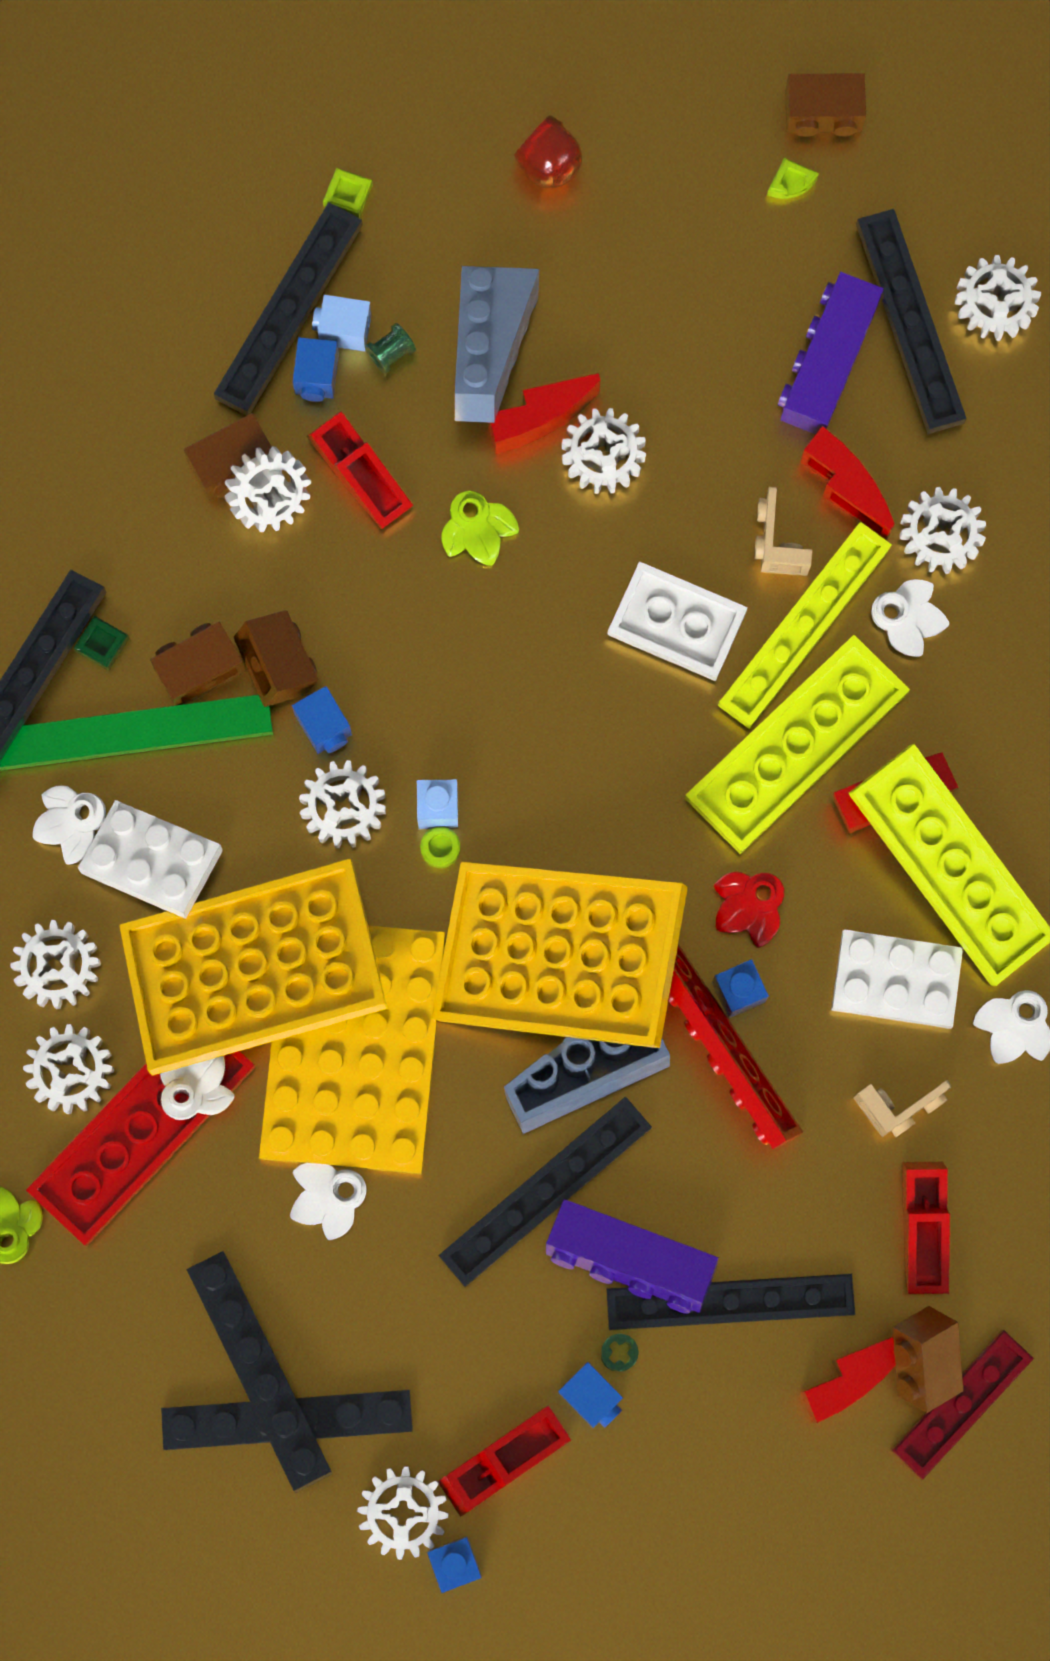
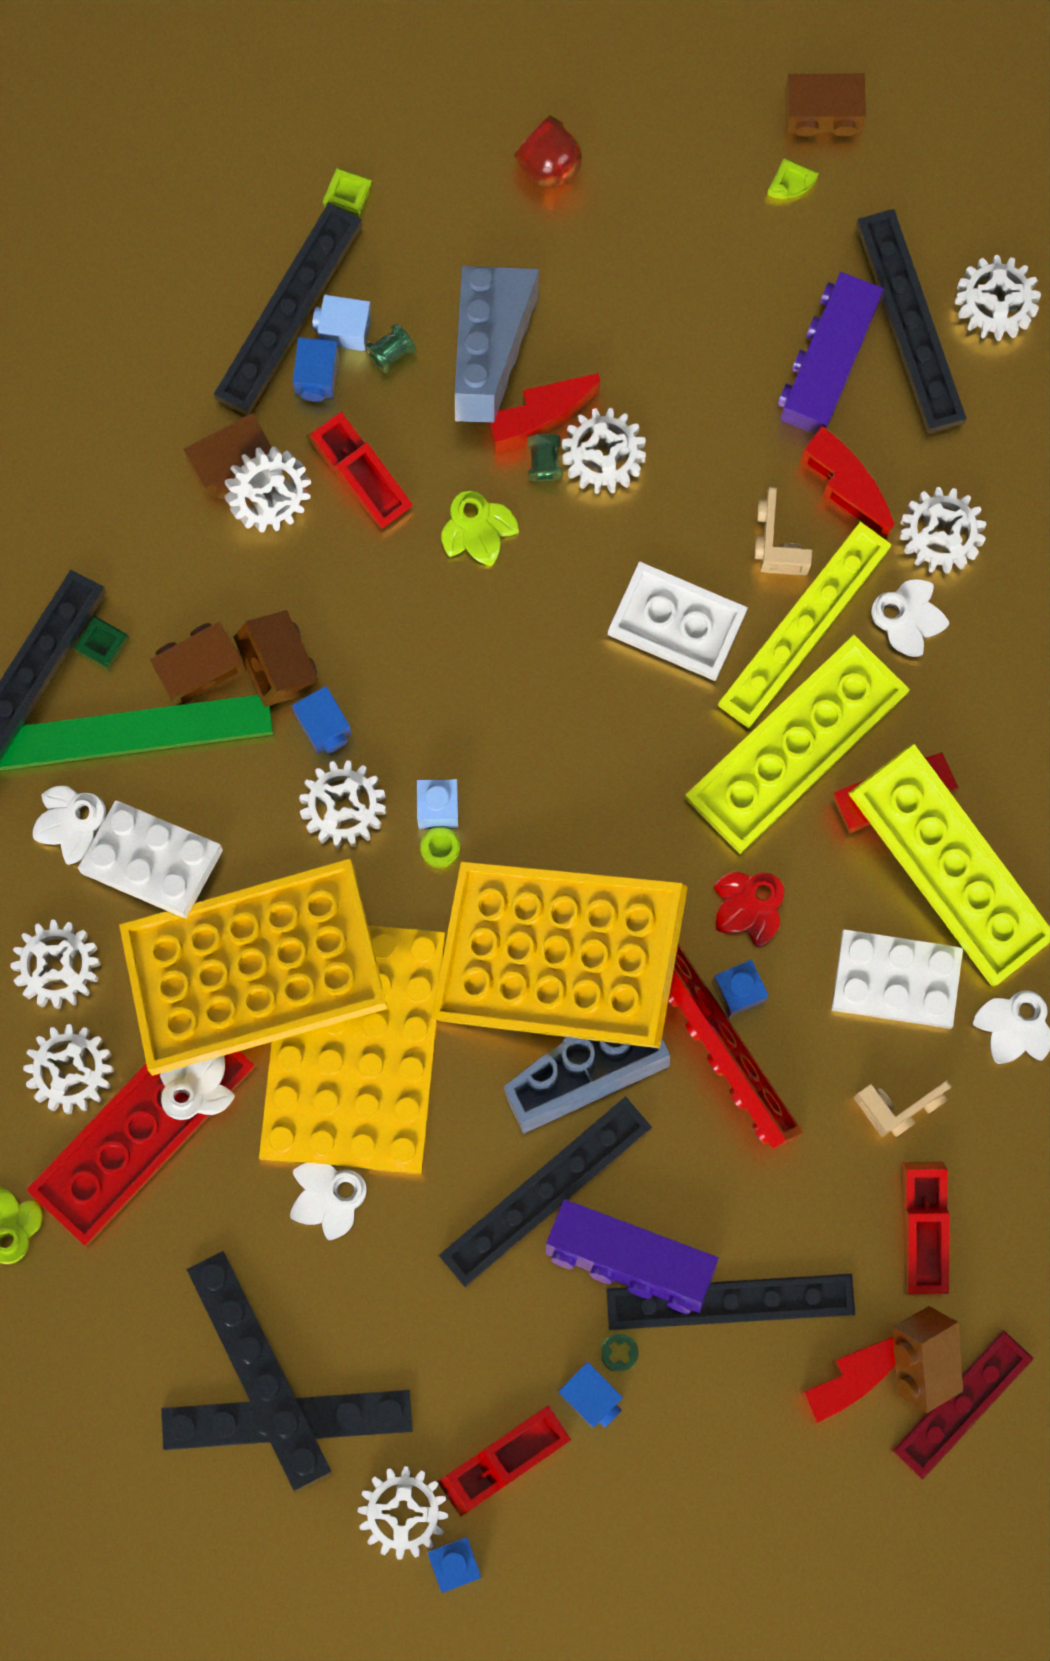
(544, 458): none -> clear green bush

